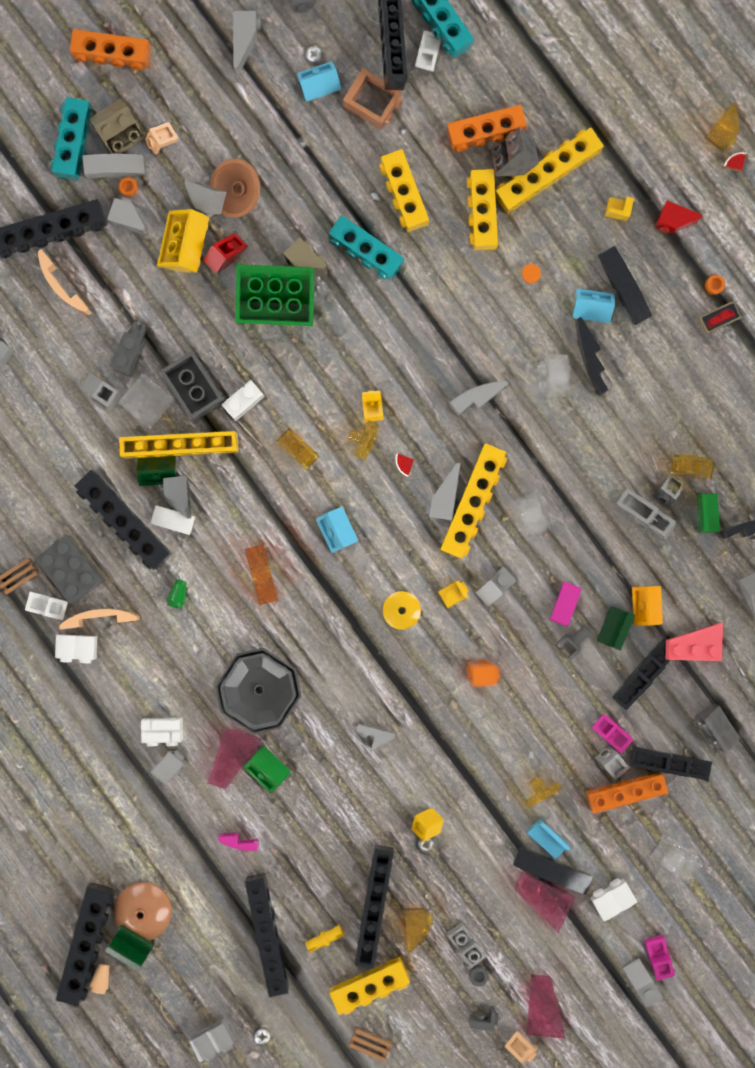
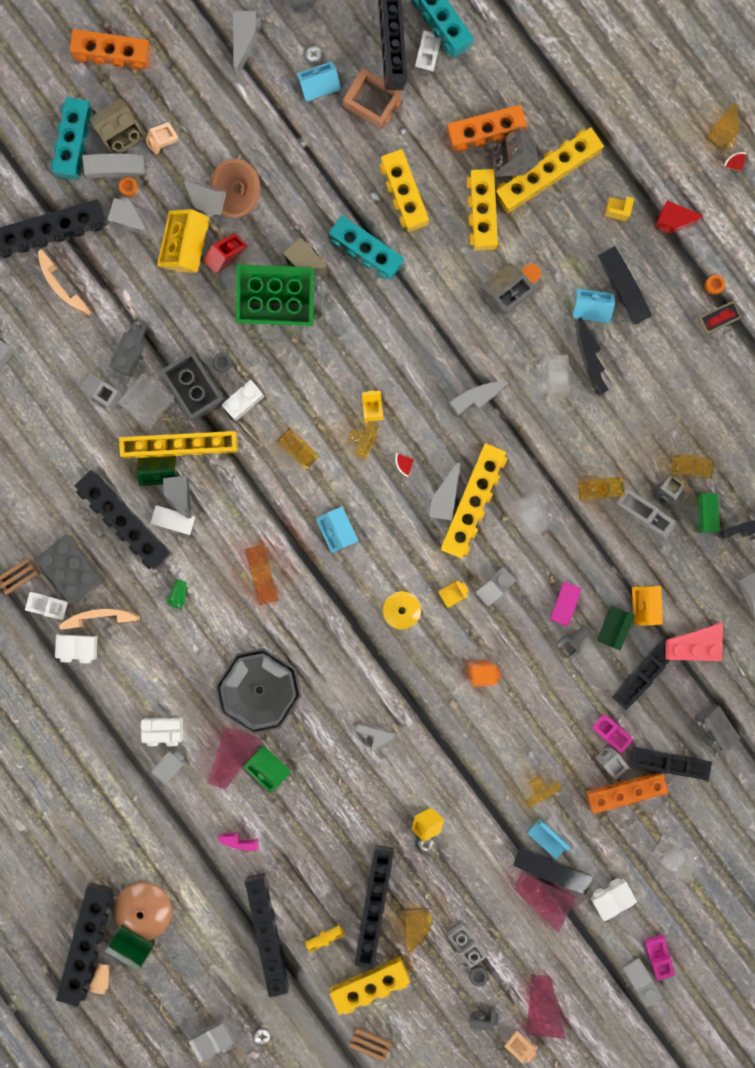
(222, 362): none -> dark grey tile
(508, 289): none -> flat silver slope
(601, 489): none -> clear yellow slope

